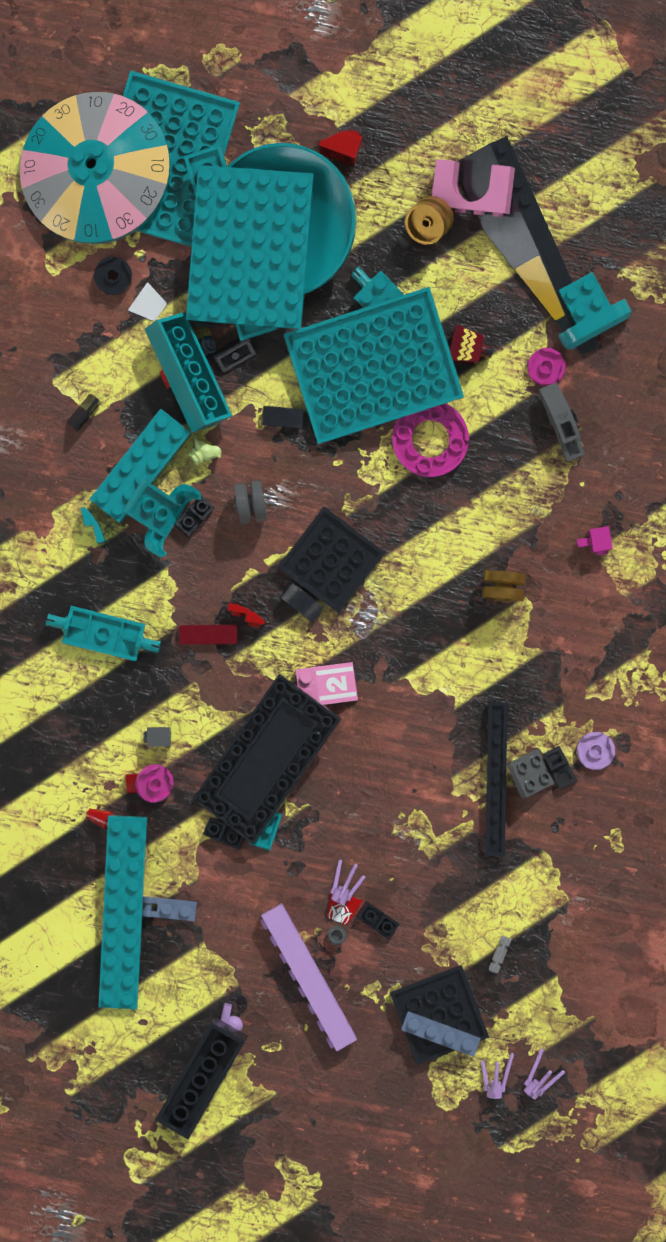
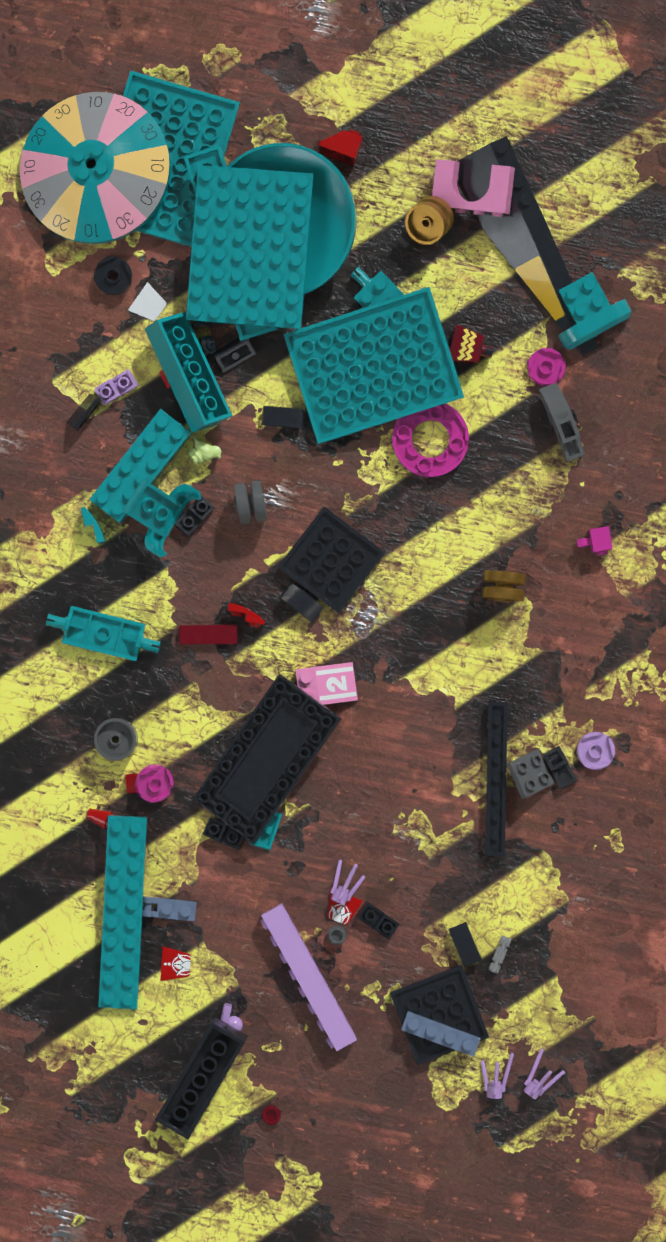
(116, 387): none -> lavender slope
(127, 739): none -> dark grey wheel
(157, 736): dark grey brick -> none
(174, 964): none -> red sticker
(271, 1114): none -> dark red tile
(465, 944): none -> black slope

